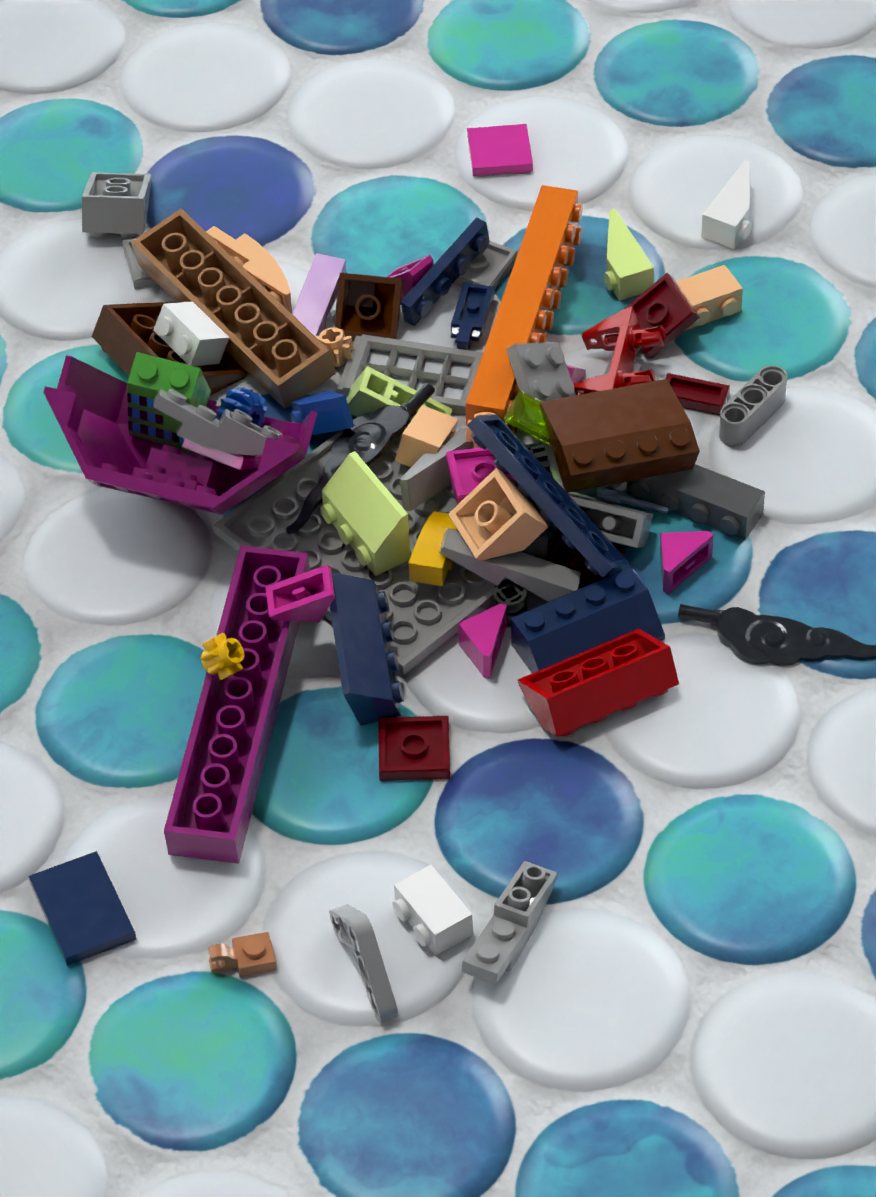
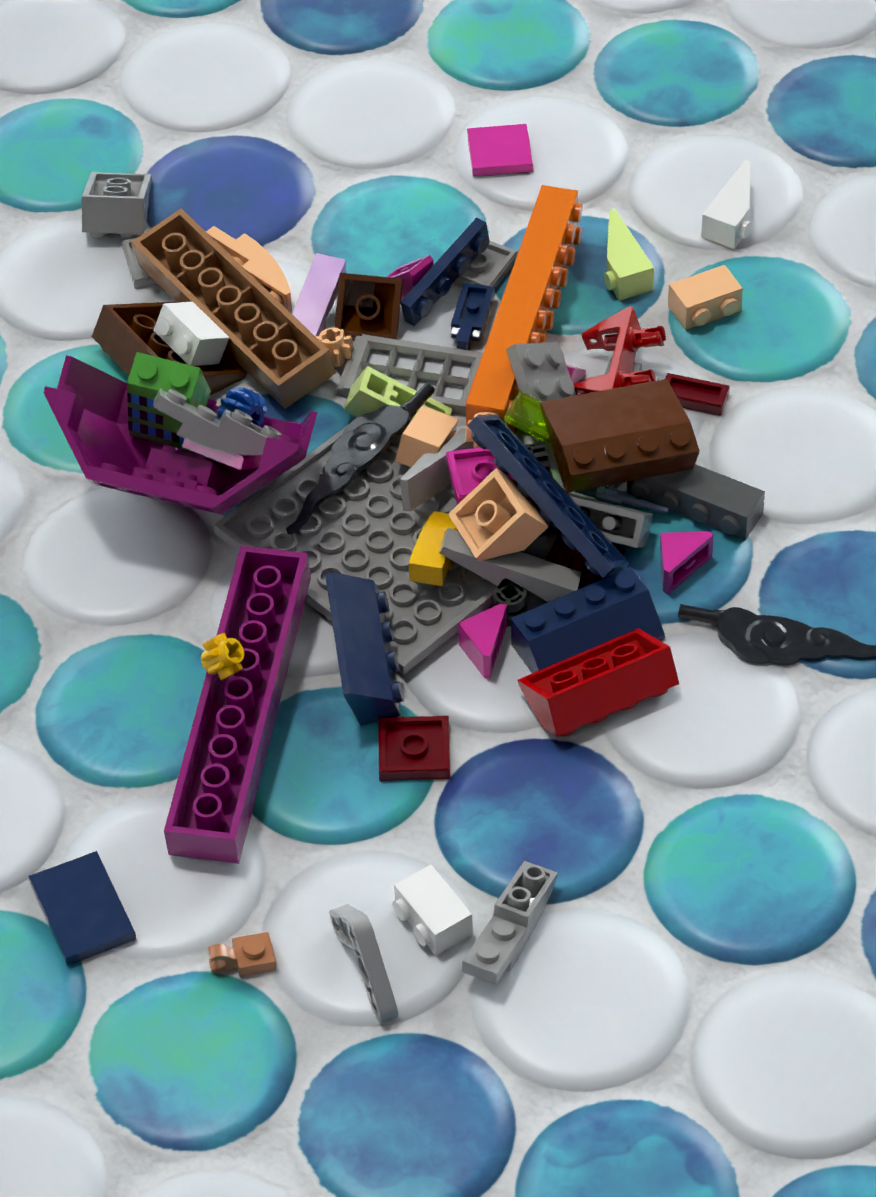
(302, 596): dark pink slope -> none
(331, 408): blue slope -> none
(366, 516): yellowish green slope -> none
(664, 306): dark red tile -> none
(752, 405): light grey beam -> none

